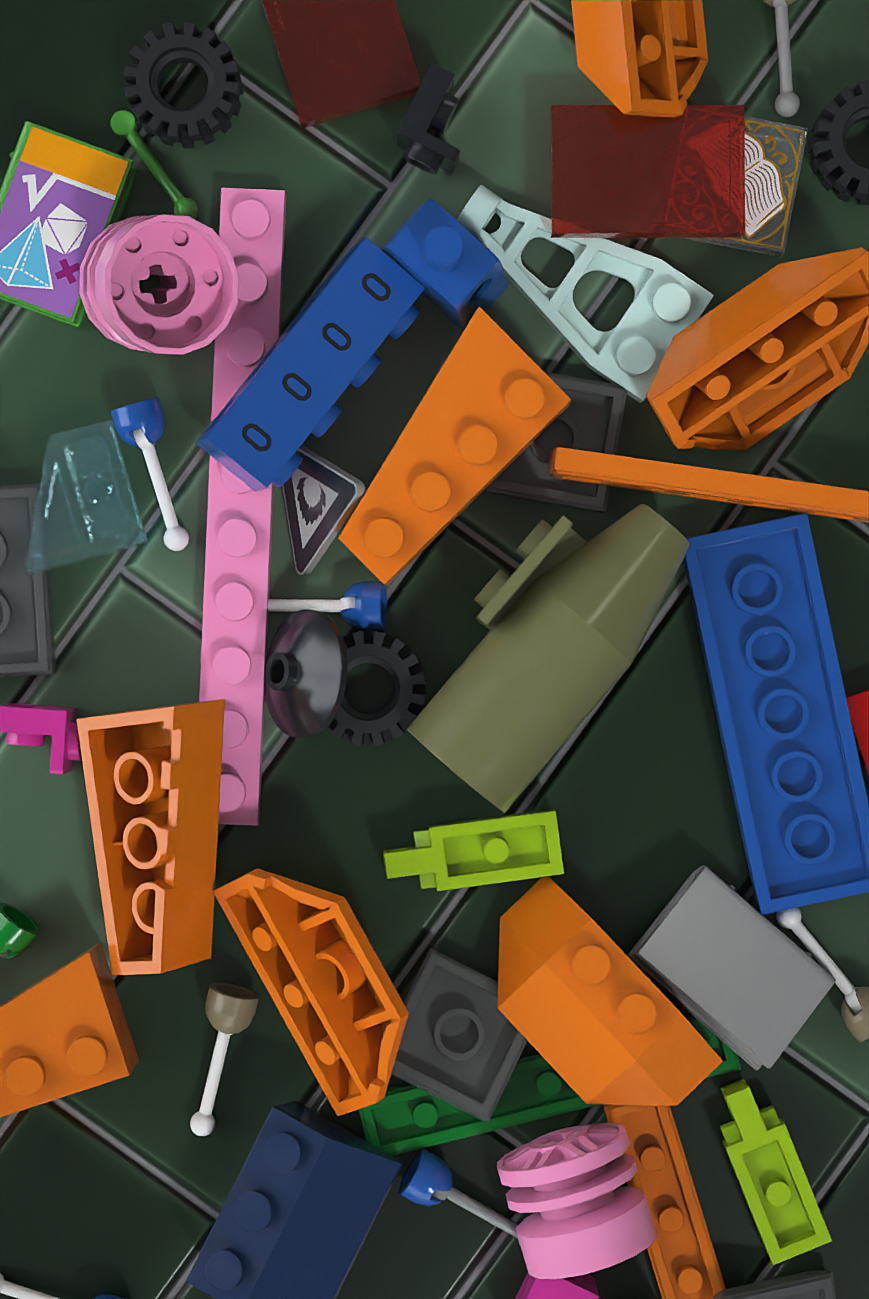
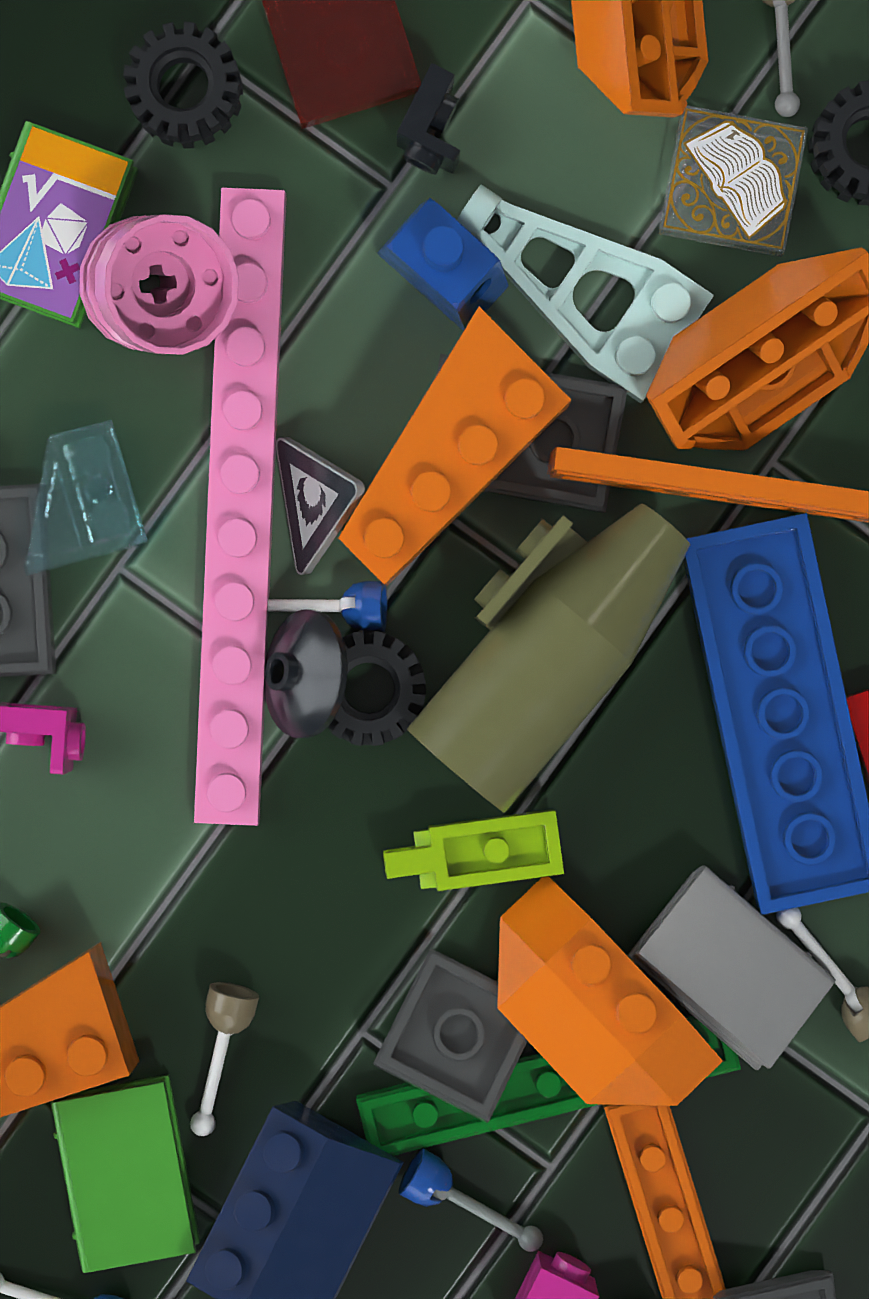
(125, 126): bright green hinge -> none
(125, 1174): none -> bright green piece
(142, 427): hinge -> none
(155, 830): orange wedge -> none
(311, 366): blue brick -> none
(321, 982): orange wedge -> none
(579, 1209): bright pink wheel -> none
(647, 173): clear red tile -> none
(771, 1177): lime hinge -> none

